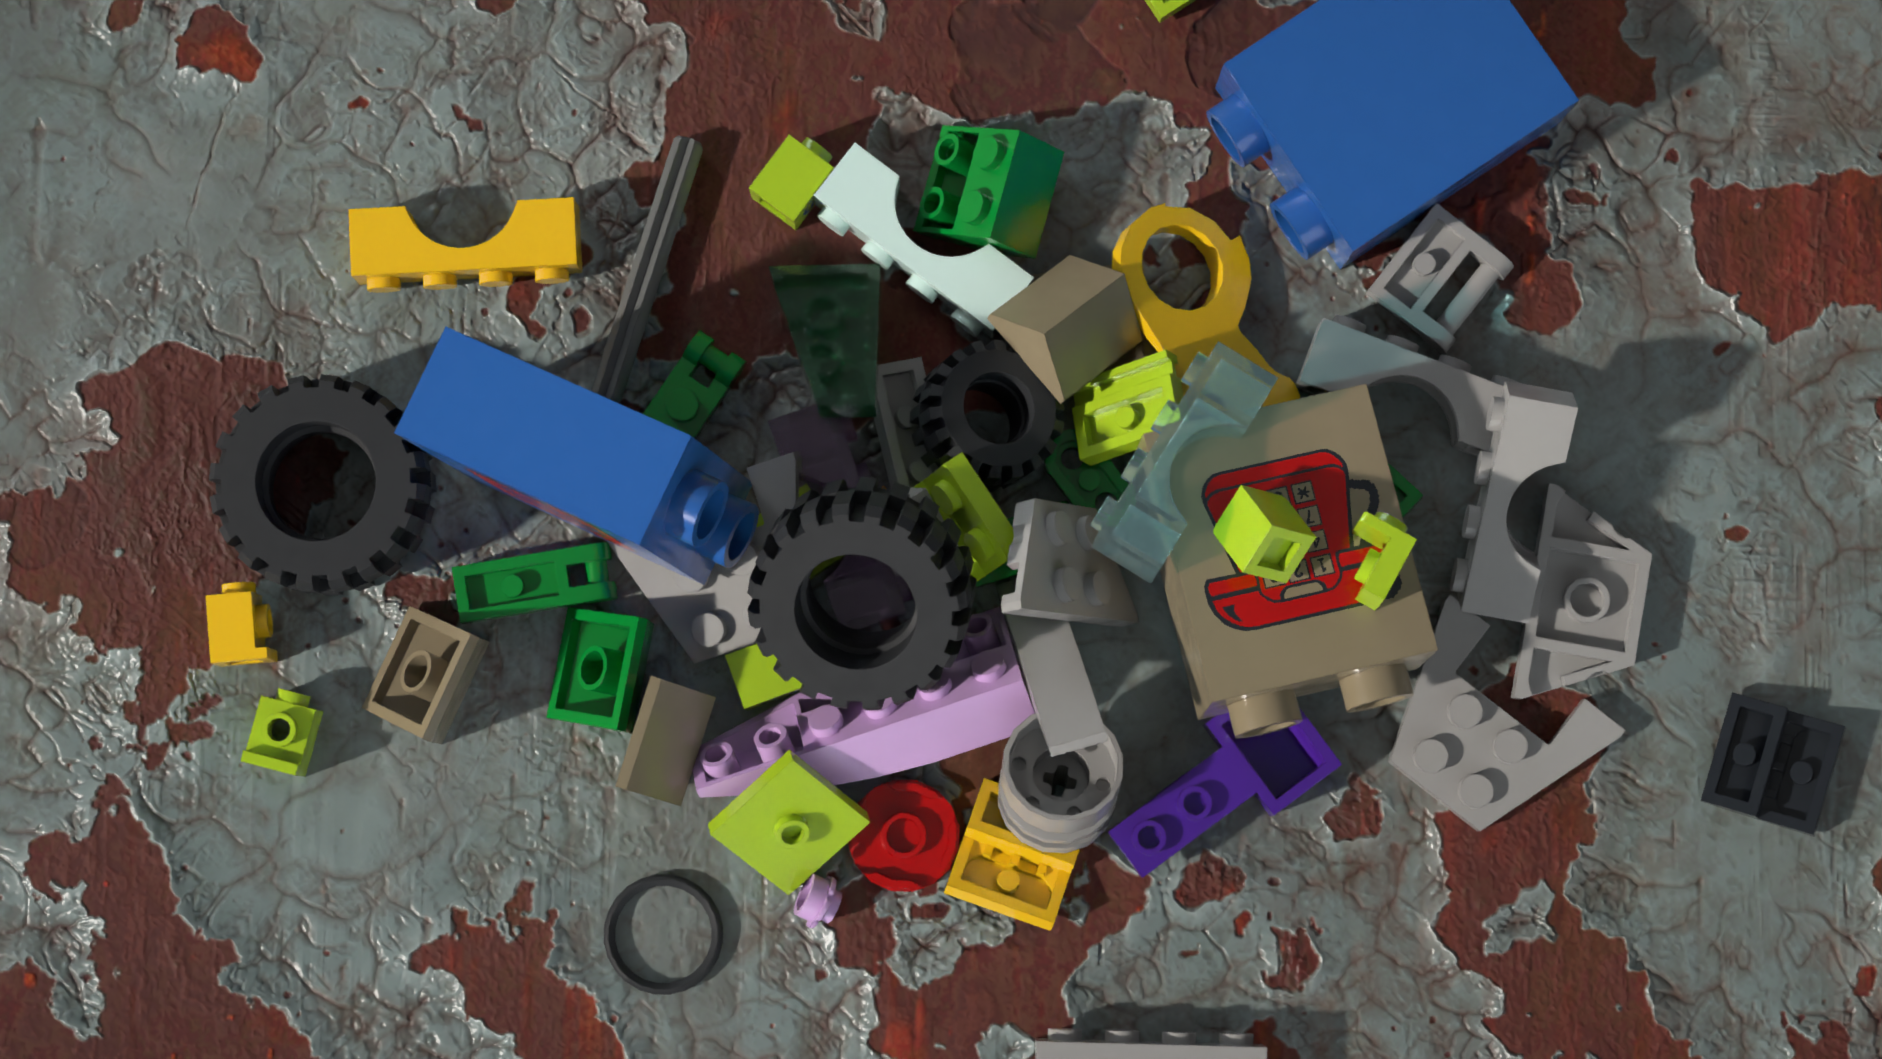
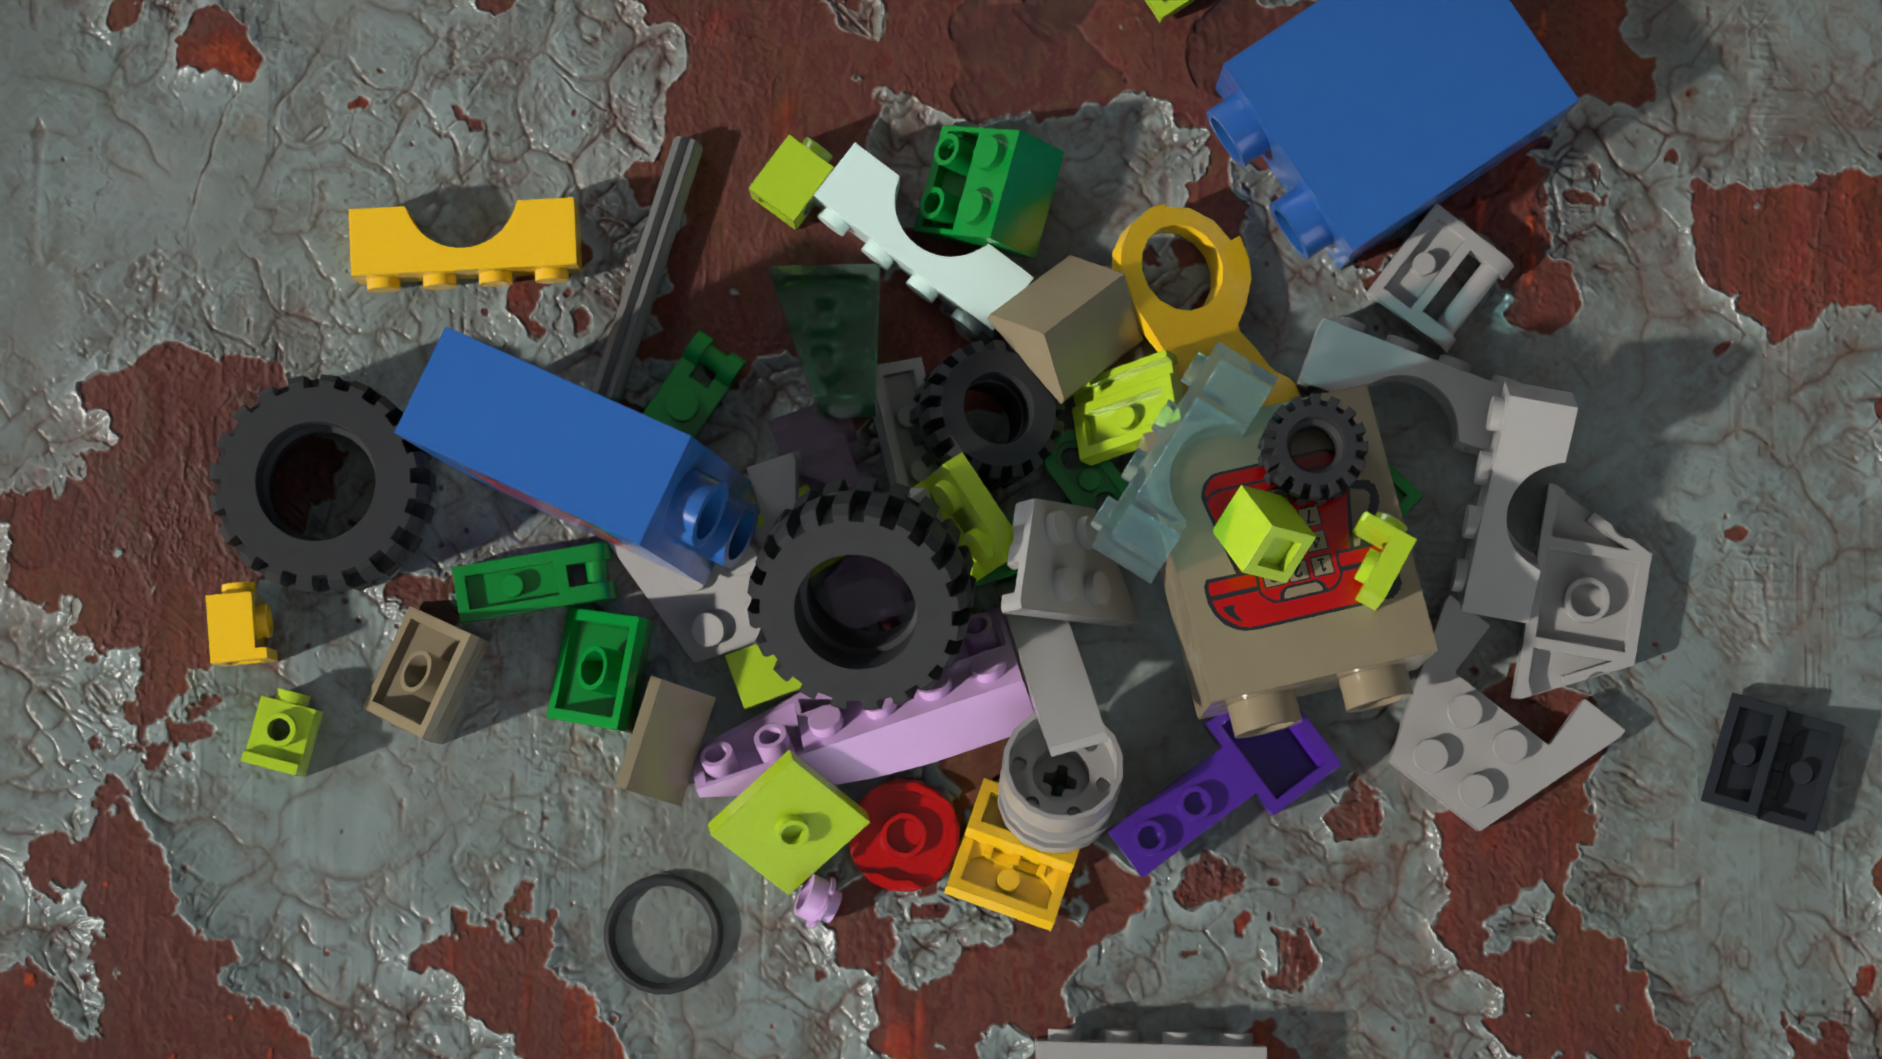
(1320, 416): none -> black tyre

